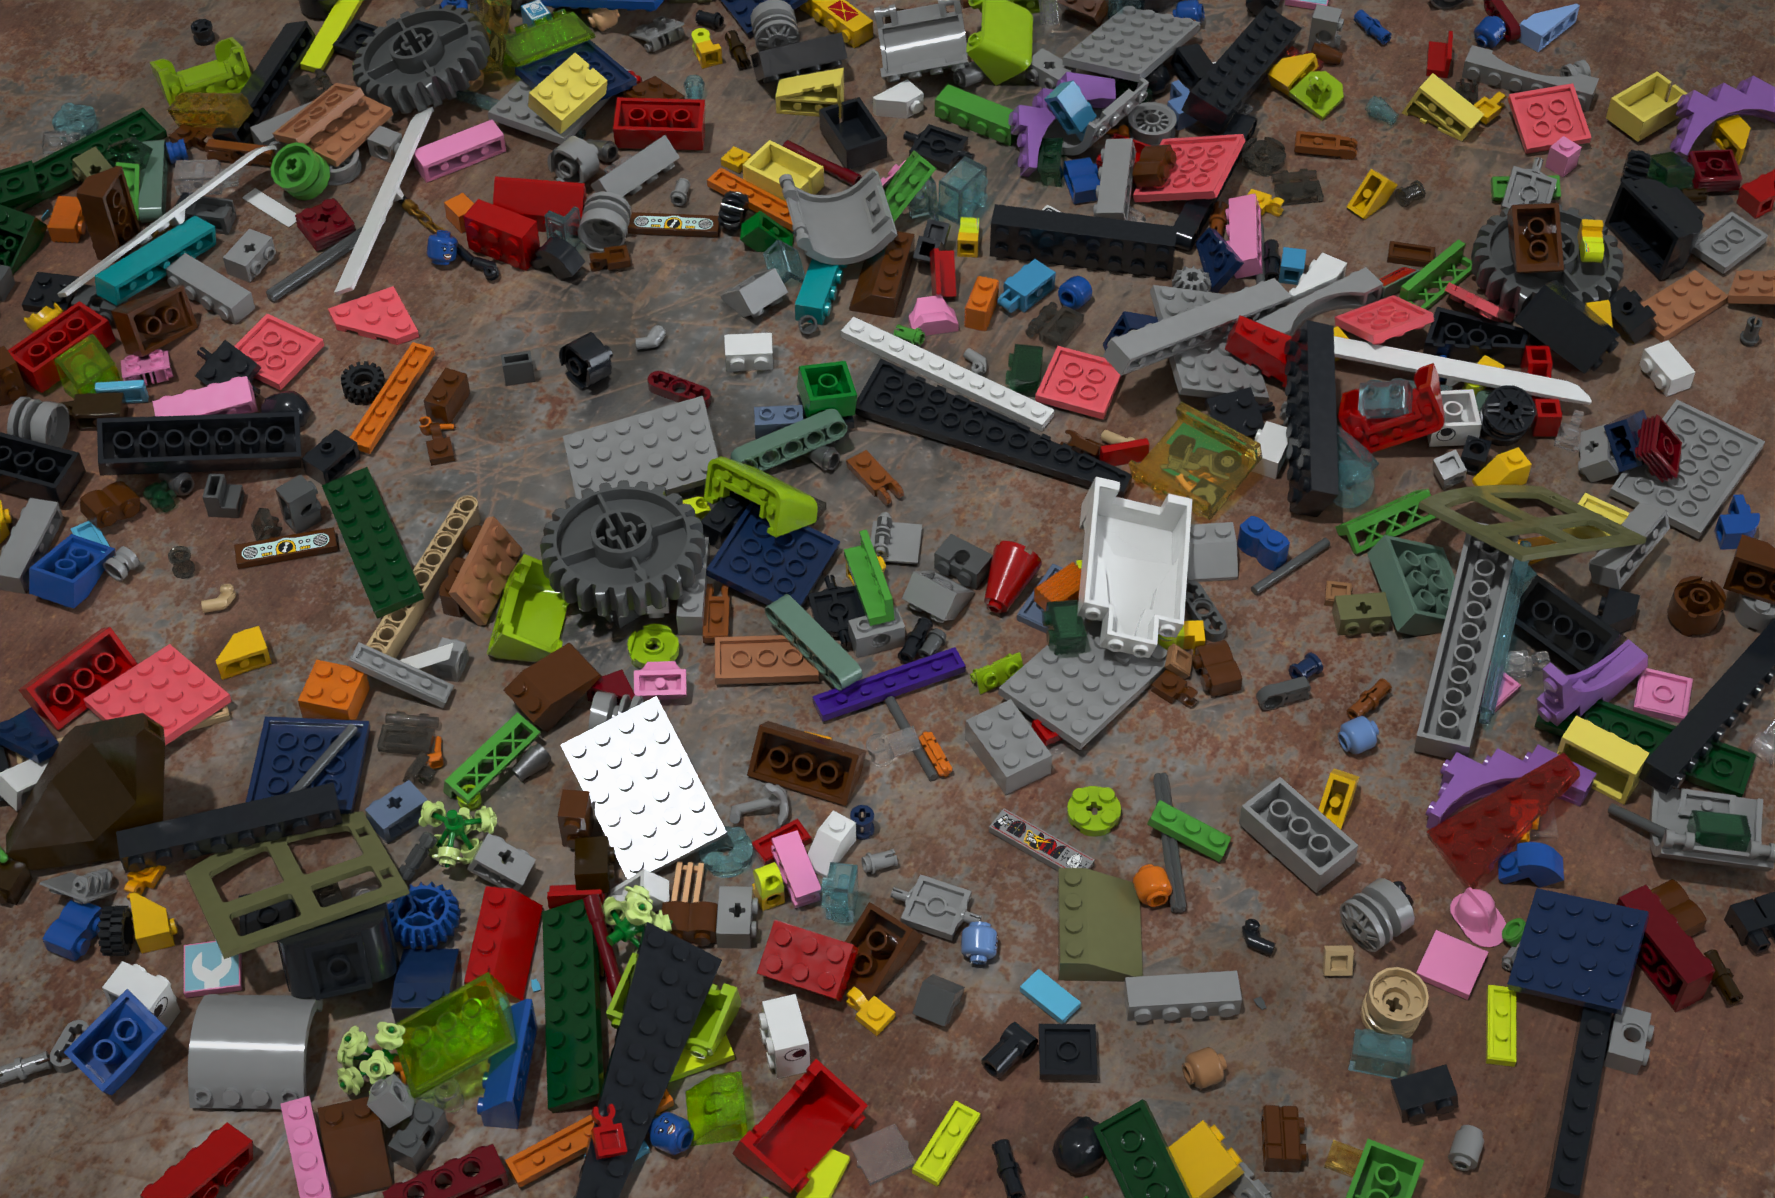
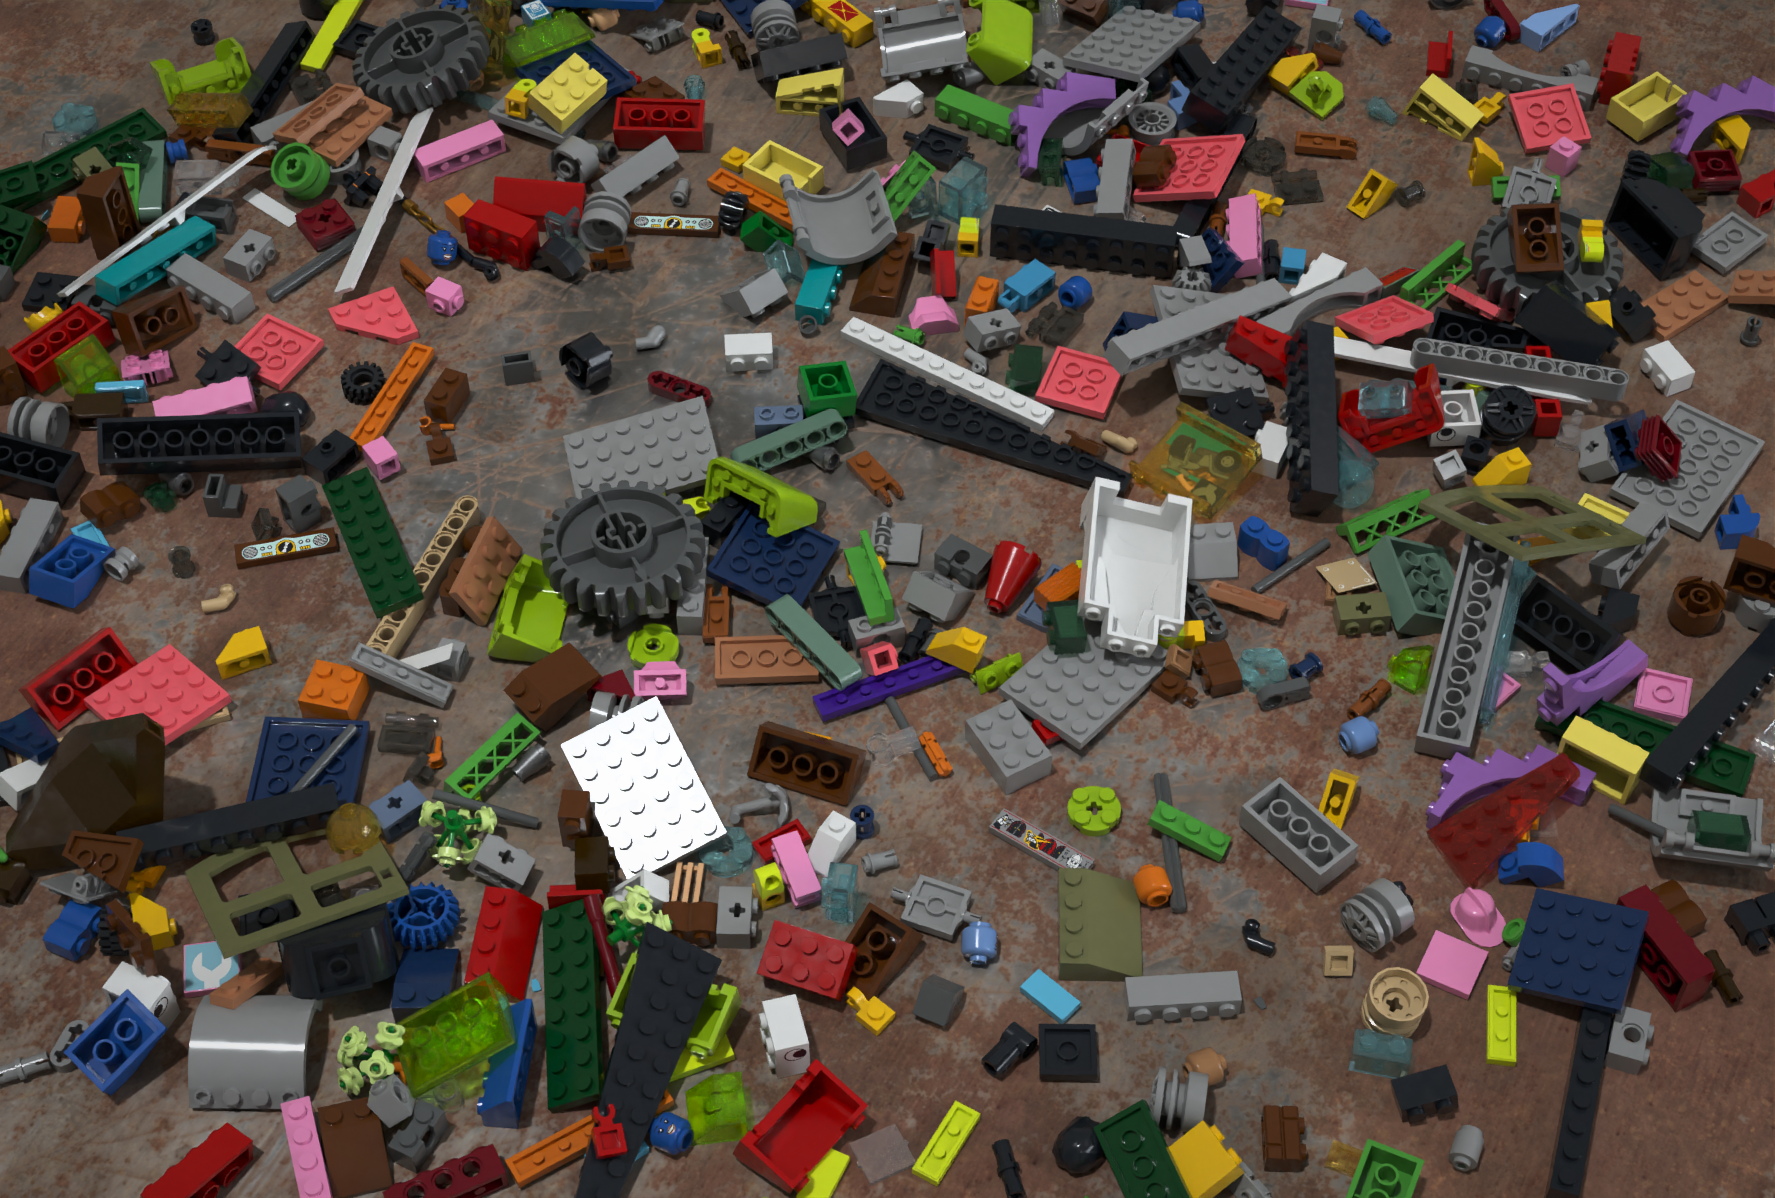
(104, 856): none -> reddish brown wing
(131, 937): none -> reddish brown wing
(246, 983): none -> nougat plate
(352, 828): none -> clear yellow cylinder
(357, 183): none -> black hips
(379, 453): none -> bright pink brick
(415, 275): none -> dark orange tile
(444, 296): none -> bright pink brick
(475, 805): none -> dark grey bar
(517, 99): none -> yellow leg
(841, 172): dark red piece -> none
(848, 127): none -> bright pink brick
(879, 658): none -> coral brick
(959, 648): none -> yellow slope
(992, 330): none -> light grey brick
(1071, 108): dark azure brick -> none
(1124, 452): red tile -> none
(1179, 1099): none -> light grey wheel
(1192, 252): none -> light grey slope
(1246, 600): none -> nougat plate
(1265, 658): none -> clear light blue plate
(1346, 575): none -> tan sticker
(1410, 254): reddish brown tile -> none
(1410, 667): none -> clear neon green slope
(1483, 164): none -> yellow slope
(1520, 369): none -> light grey beam
(1619, 66): none -> red wedge

